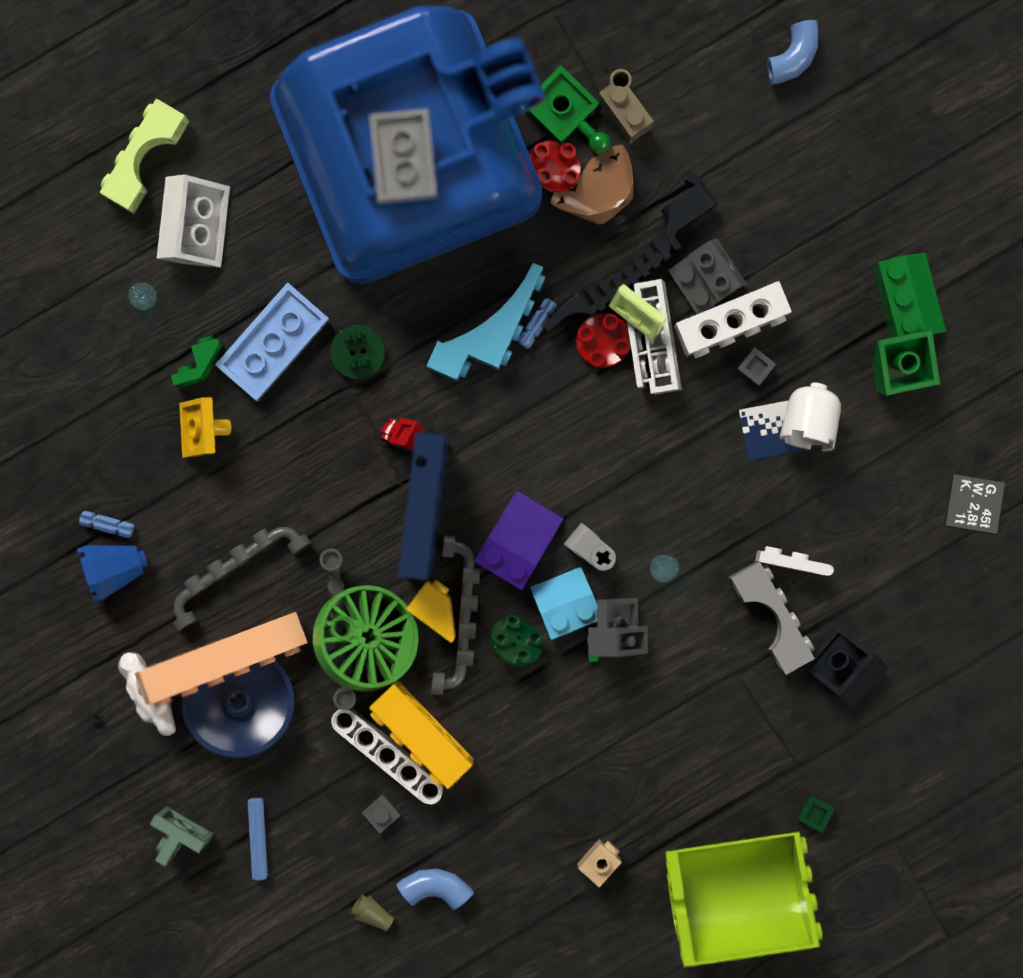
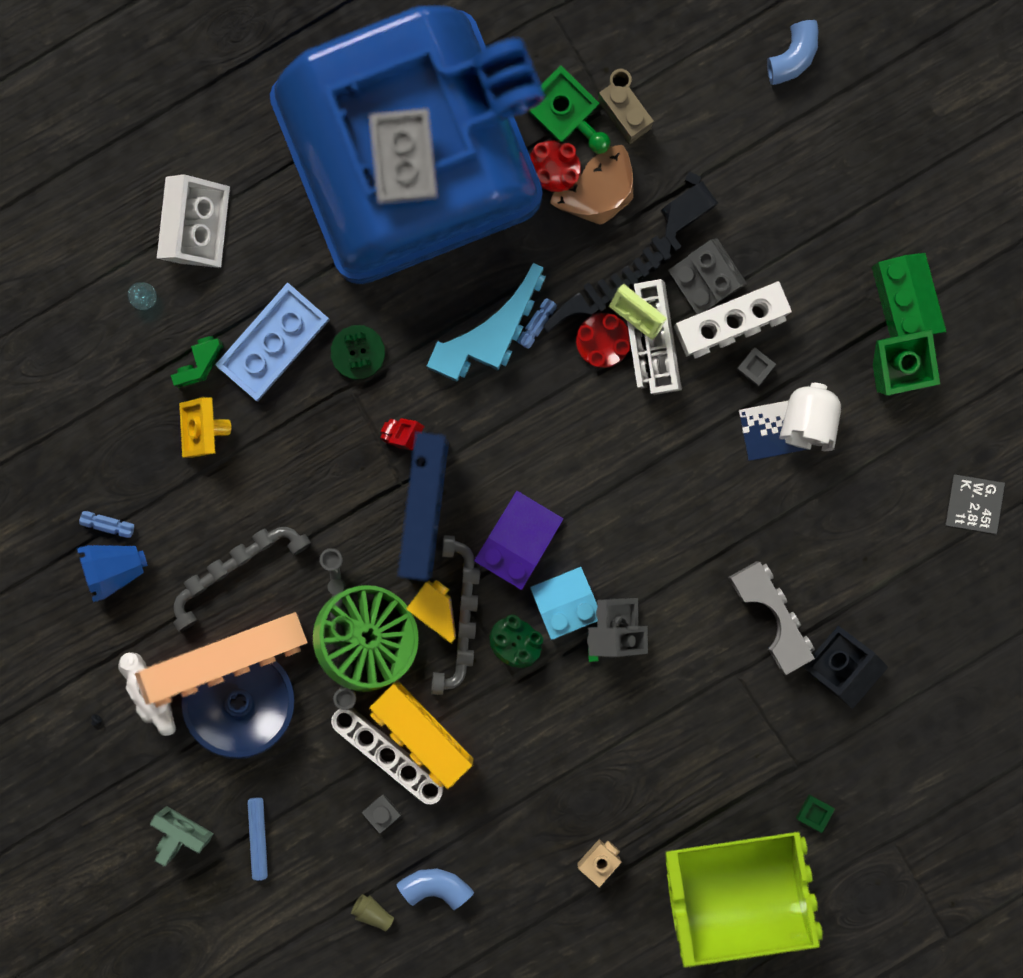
(159, 126): yellowish green arch -> none
(587, 545): light grey piece -> none
(664, 568): clear light blue tile -> none
(797, 561): white hinge -> none

